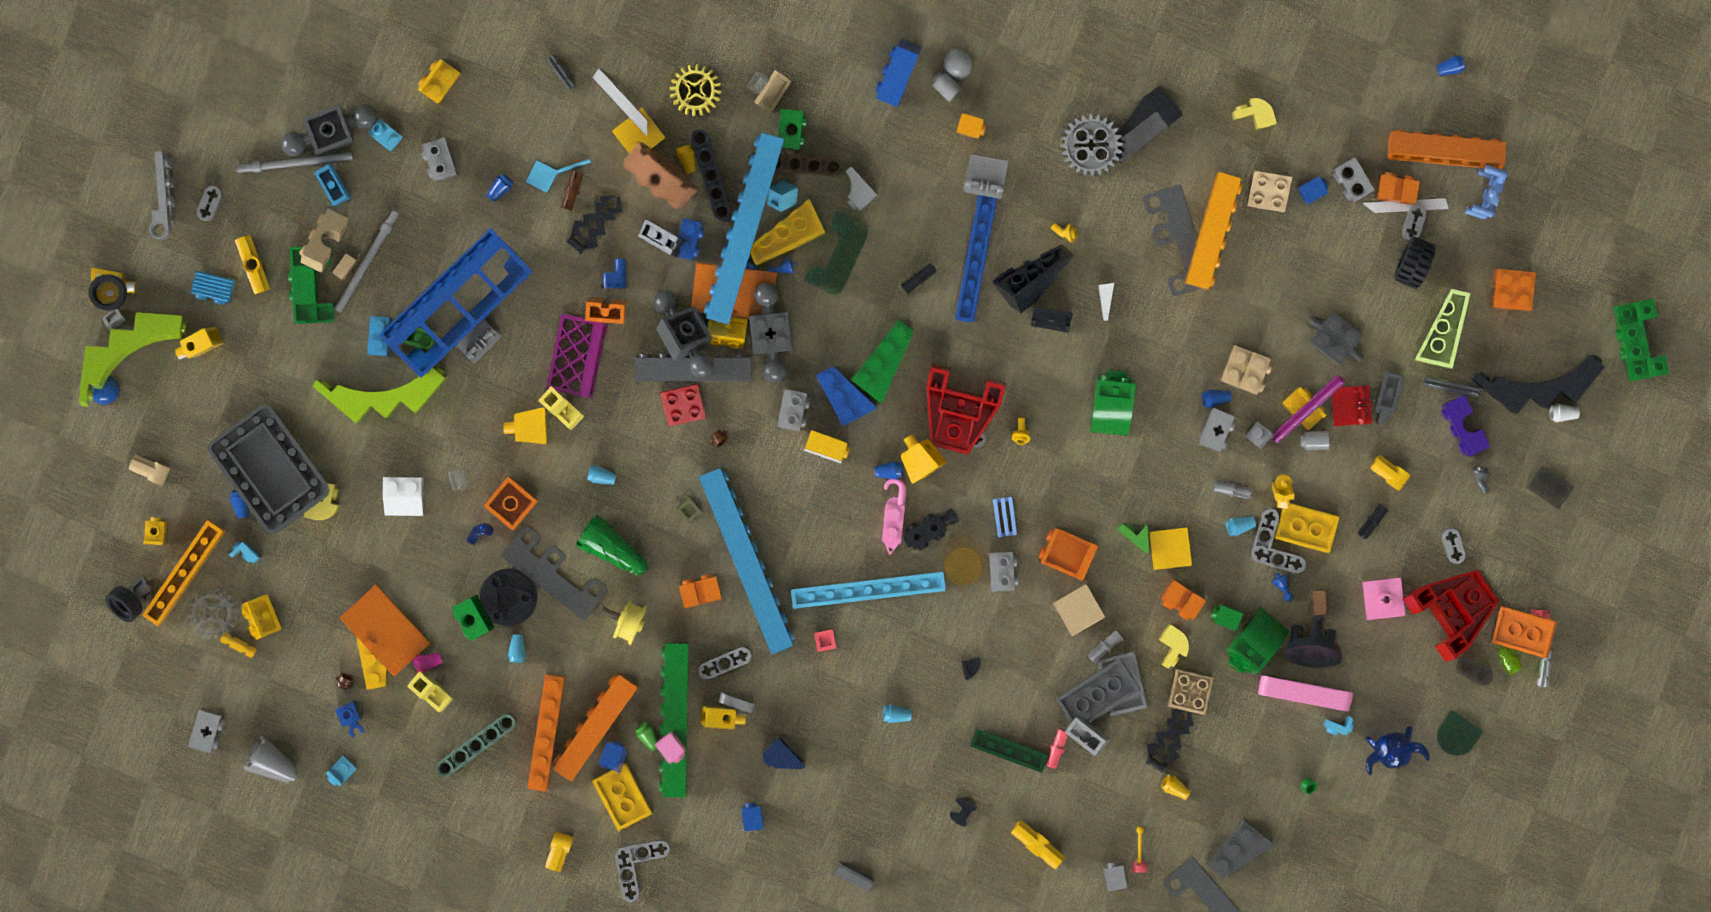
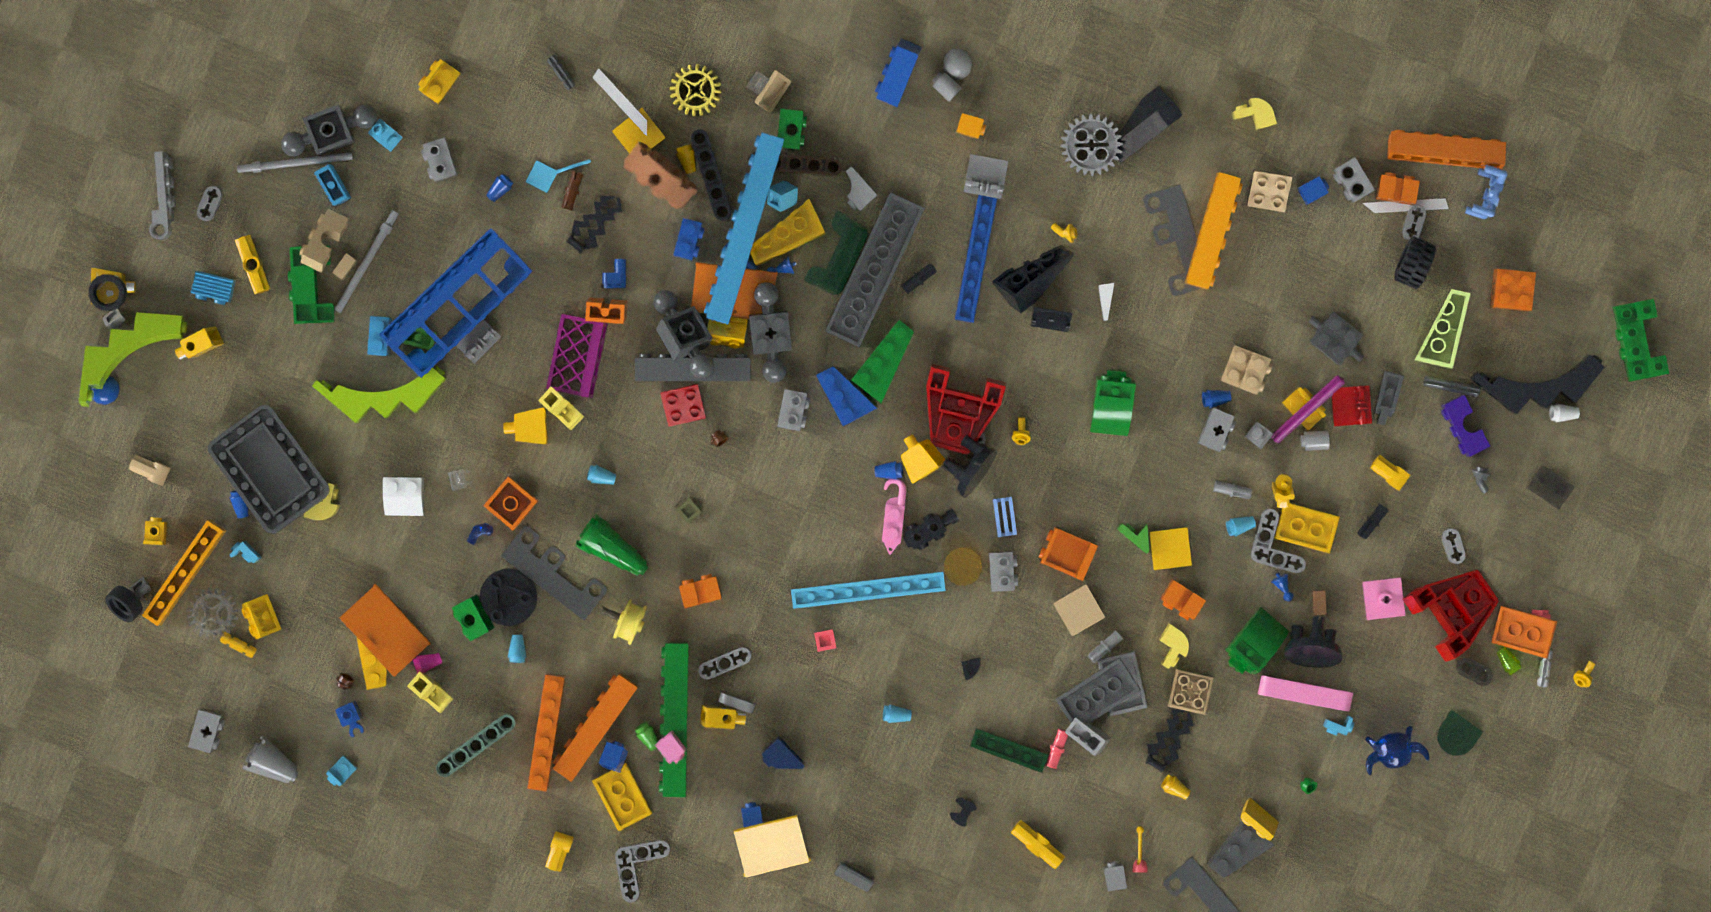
(661, 238): plate -> none
(746, 561): dark azure brick -> none
(771, 846): none -> yellow piece
(827, 447): yellow piece -> none
(874, 269): none -> dark grey plate
(975, 470): none -> black piece
(1226, 617): green brick -> none
(1259, 819): none -> yellow tile
(1451, 66): blue cone -> none
(1583, 678): none -> yellow plate

